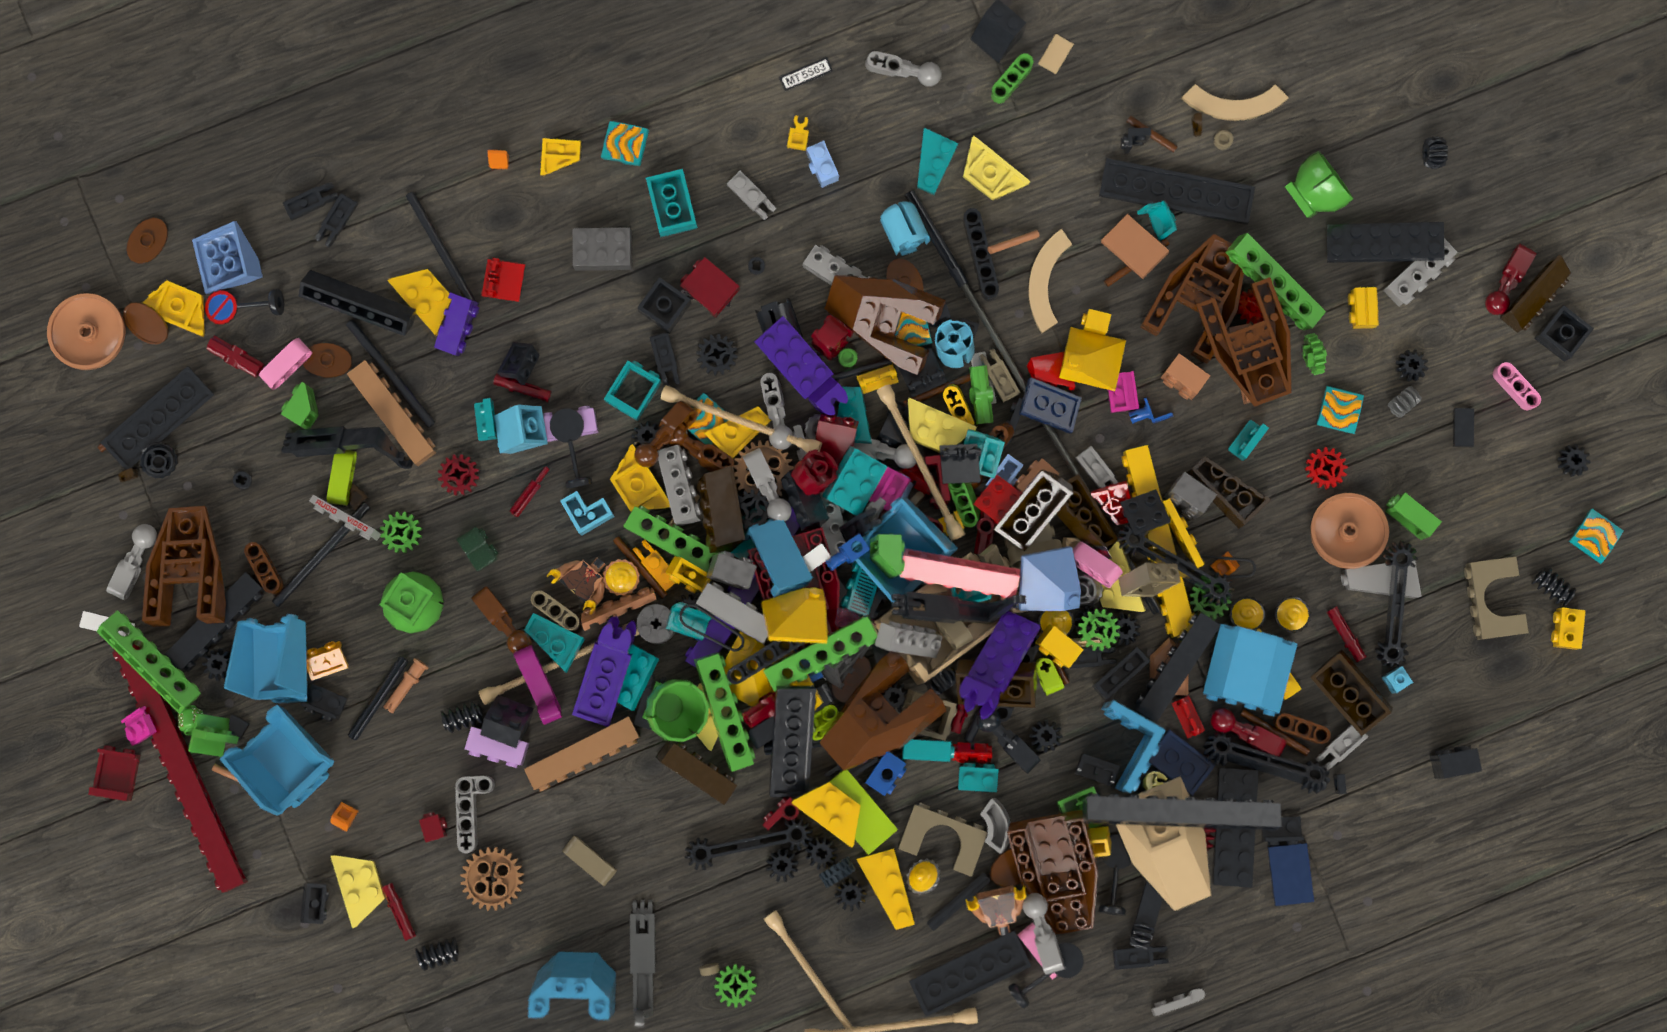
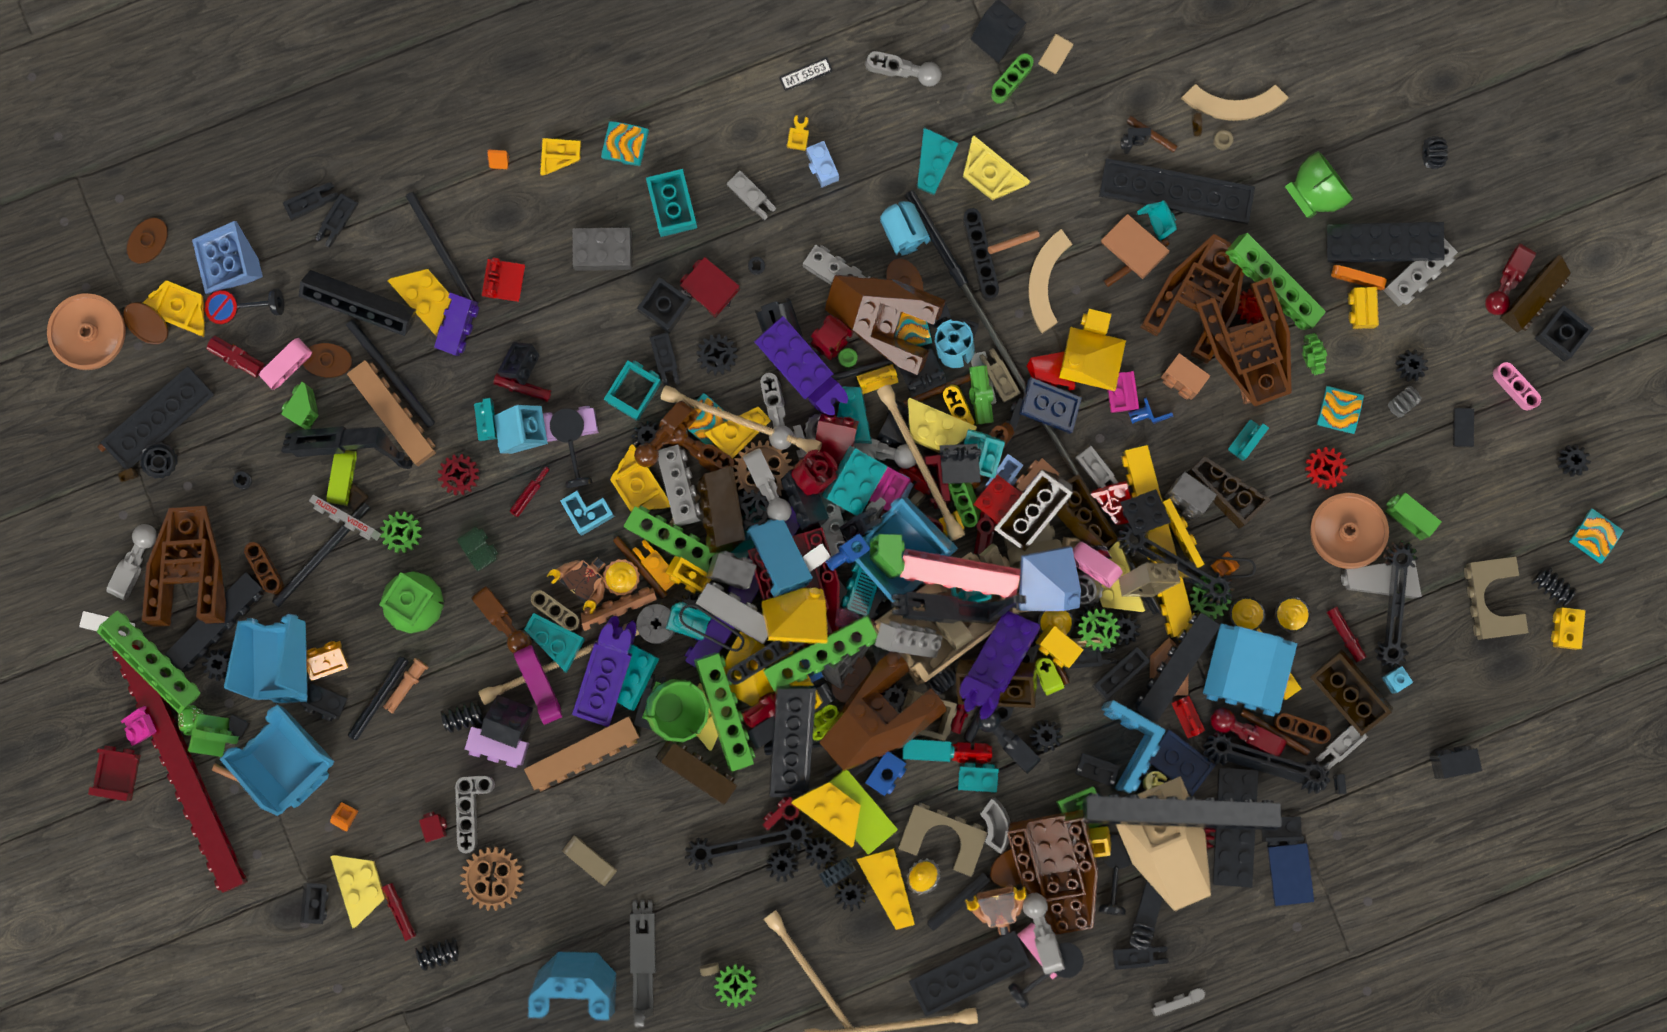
(1358, 277): none -> orange beam

